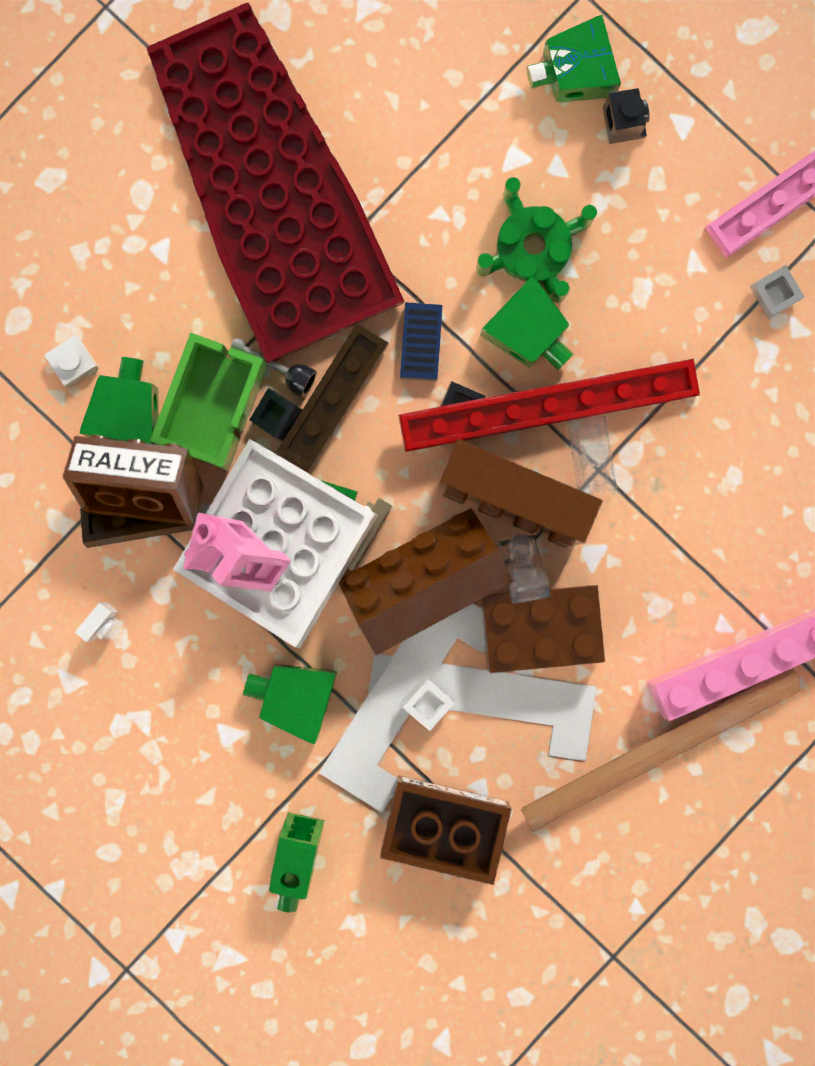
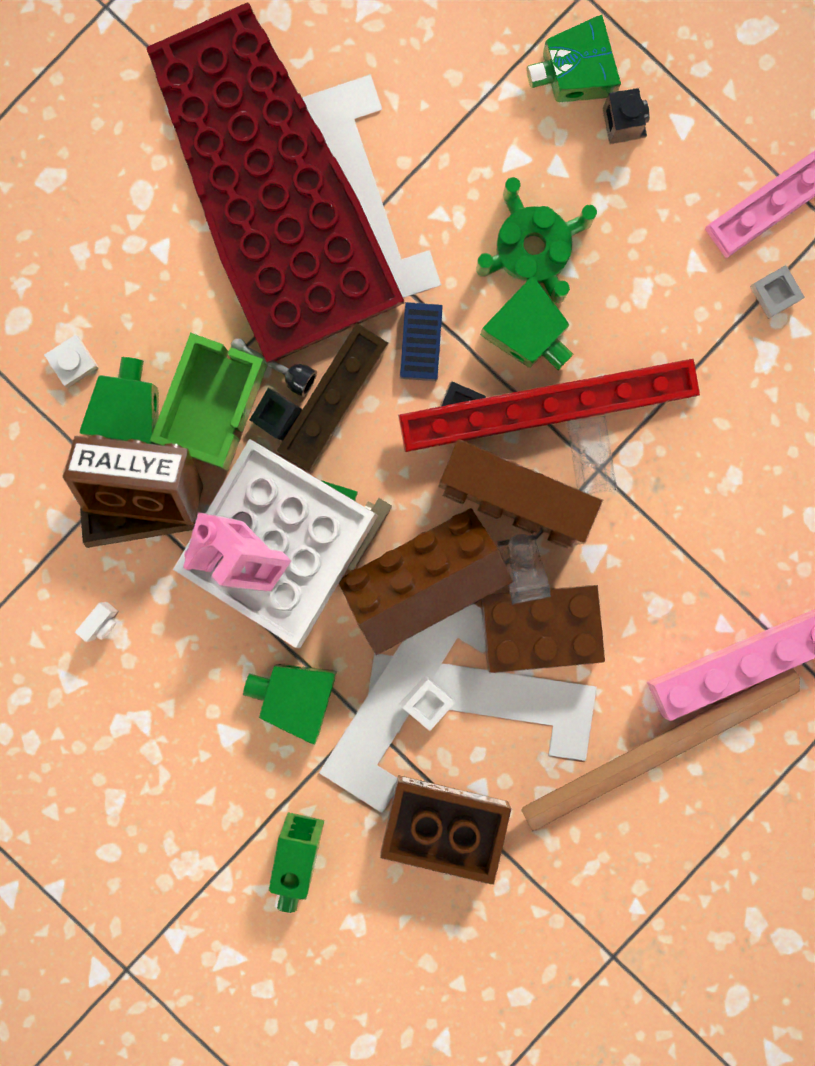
(335, 115): none -> white sticker

